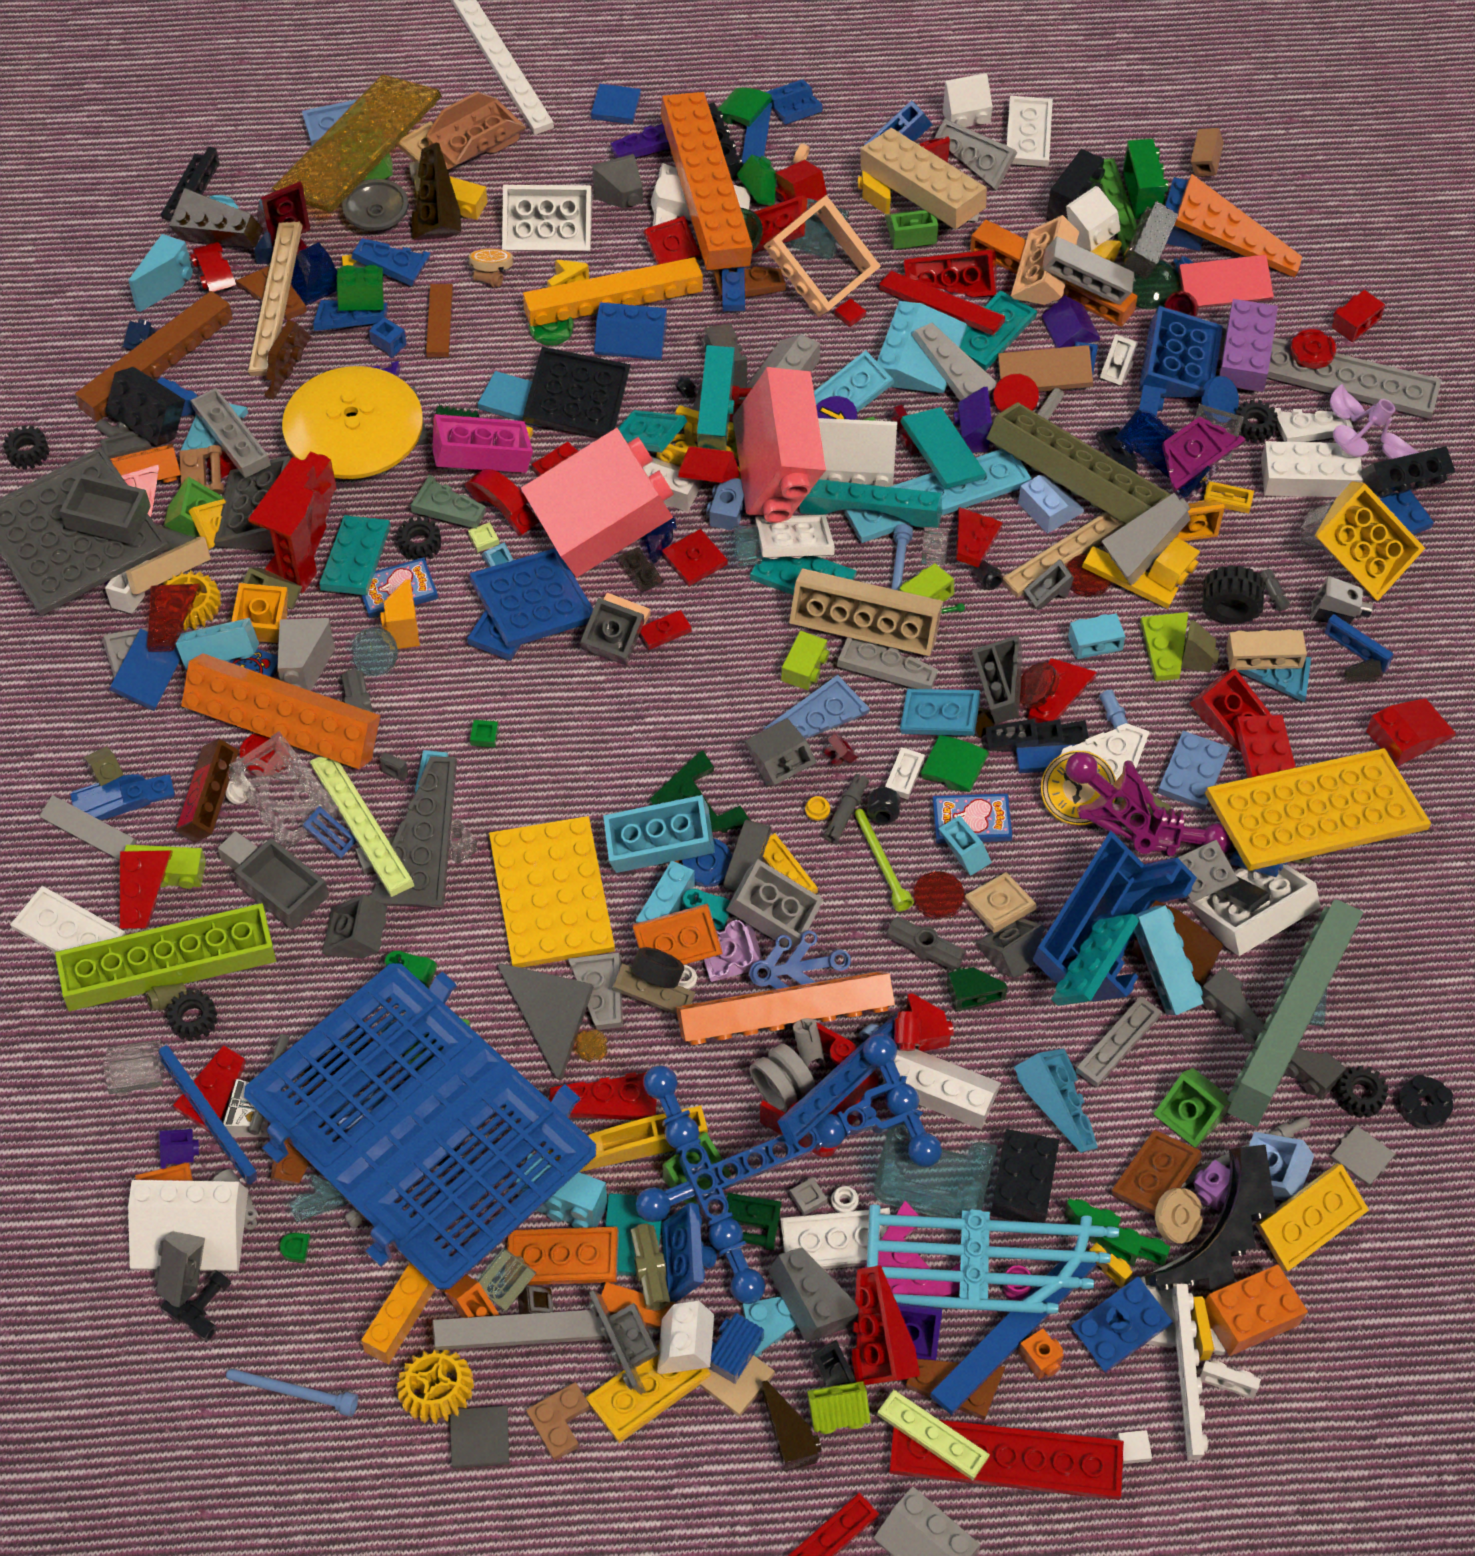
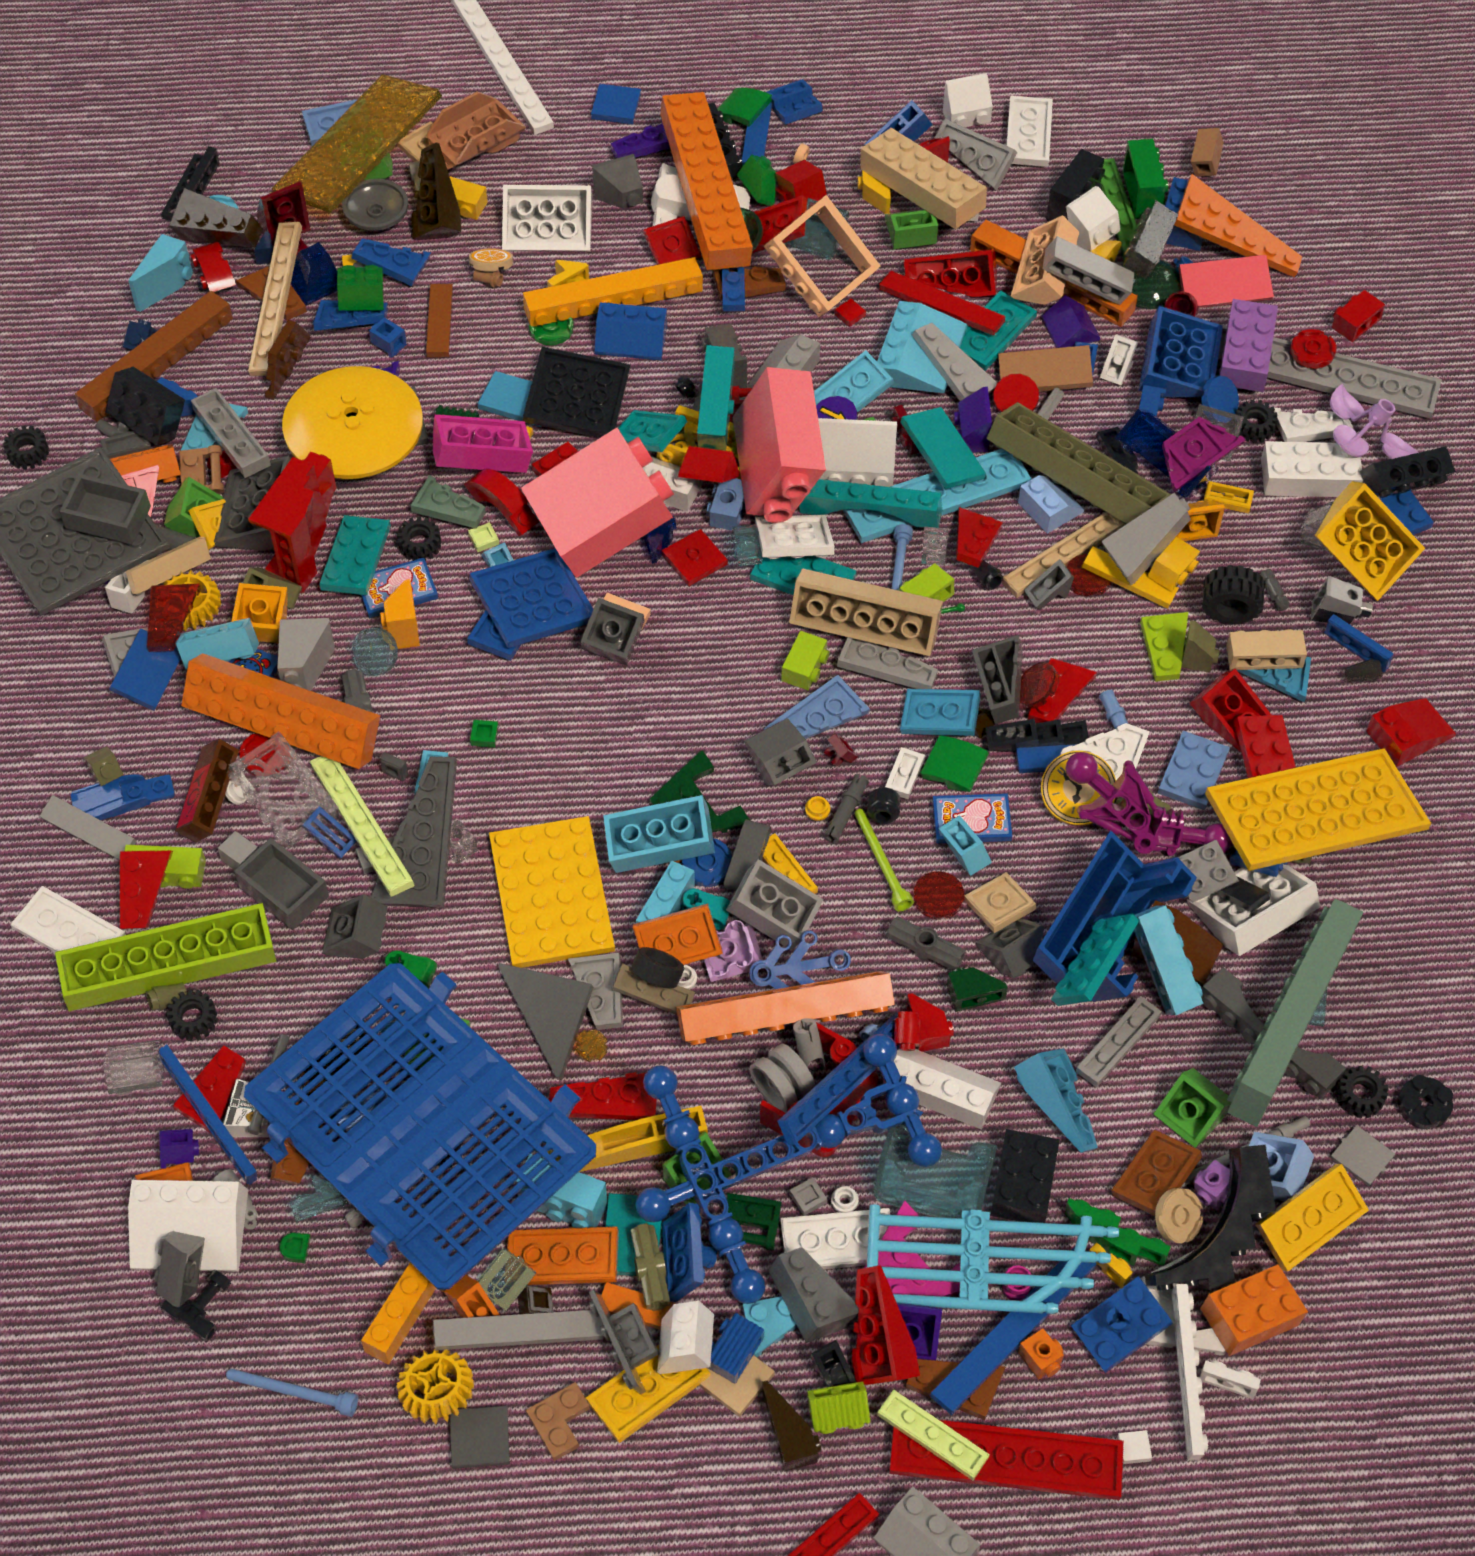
(639, 570): clear smoke slope -> none
(665, 629): red plate -> none
(1096, 636): medium azure brick -> none
(1203, 1333): yellow tile -> none

